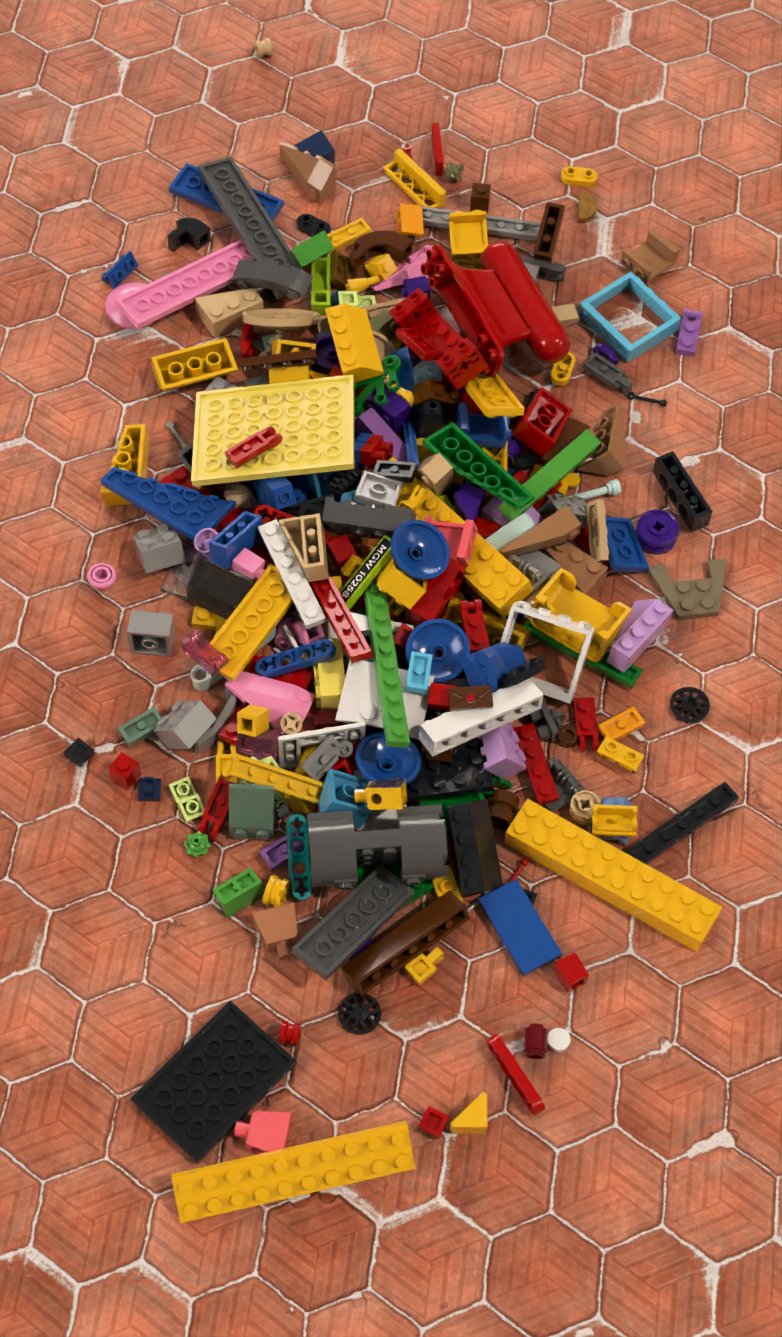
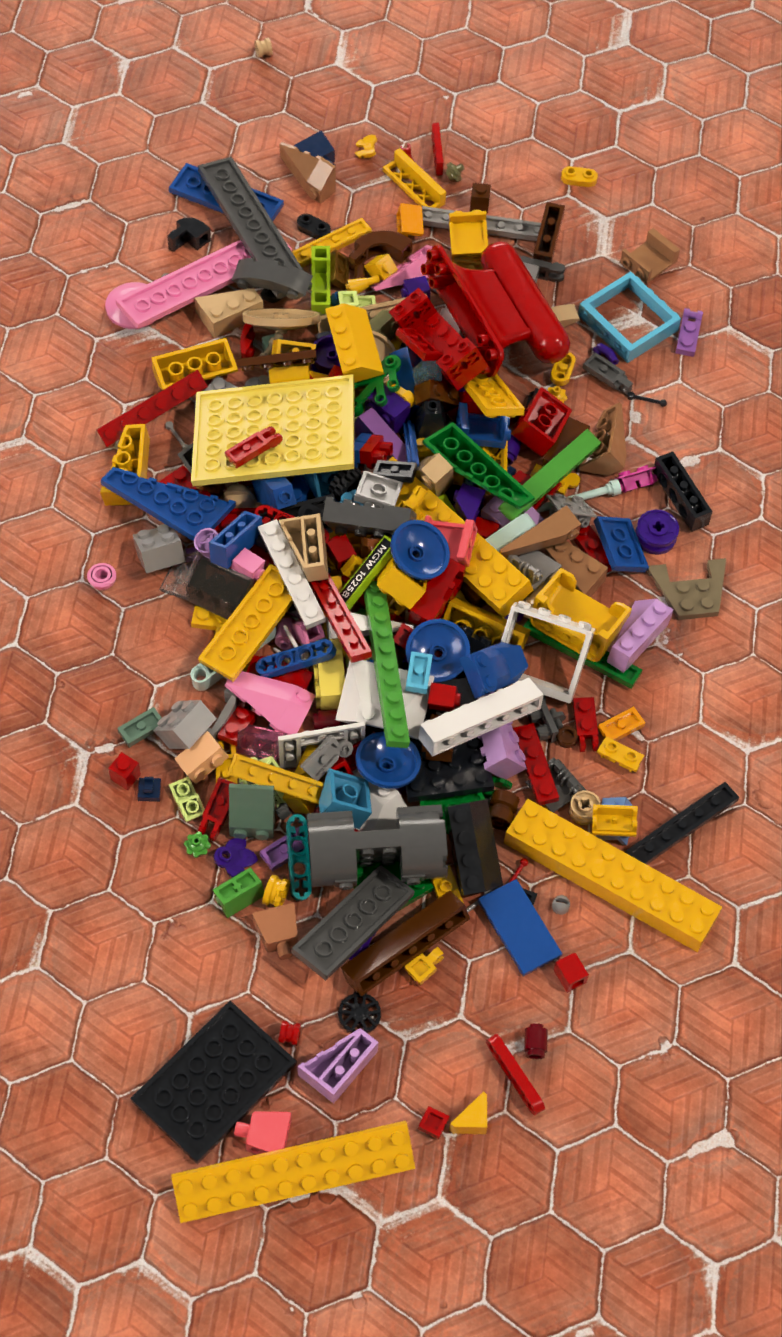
(79, 752): black tile -> none
(120, 270): blue hinge -> none
(151, 633): light grey brick -> none
(153, 406): none -> red plate
(201, 758): none -> light nougat brick
(203, 653): clear pink hinge -> none
(238, 857): none -> dark purple plate
(253, 720): yellow brick -> none
(293, 719): tan wheel -> none
(313, 248): bright green hinge -> none
(339, 1065): none -> lavender wedge
(368, 145): none -> yellow piece
(391, 791): yellow torso -> none
(470, 698): reddish brown tile -> none
(474, 624): red plate -> none
(523, 460): black plate -> none
(523, 673): black hinge -> none
(558, 393): none -> yellow plant
(558, 1040): white tile -> none
(559, 907): none -> light grey hinge
(587, 207): pearl gold tile -> none
(597, 530): tan plate -> none
(643, 476): none -> dark pink hinge
(689, 705): black wheel -> none

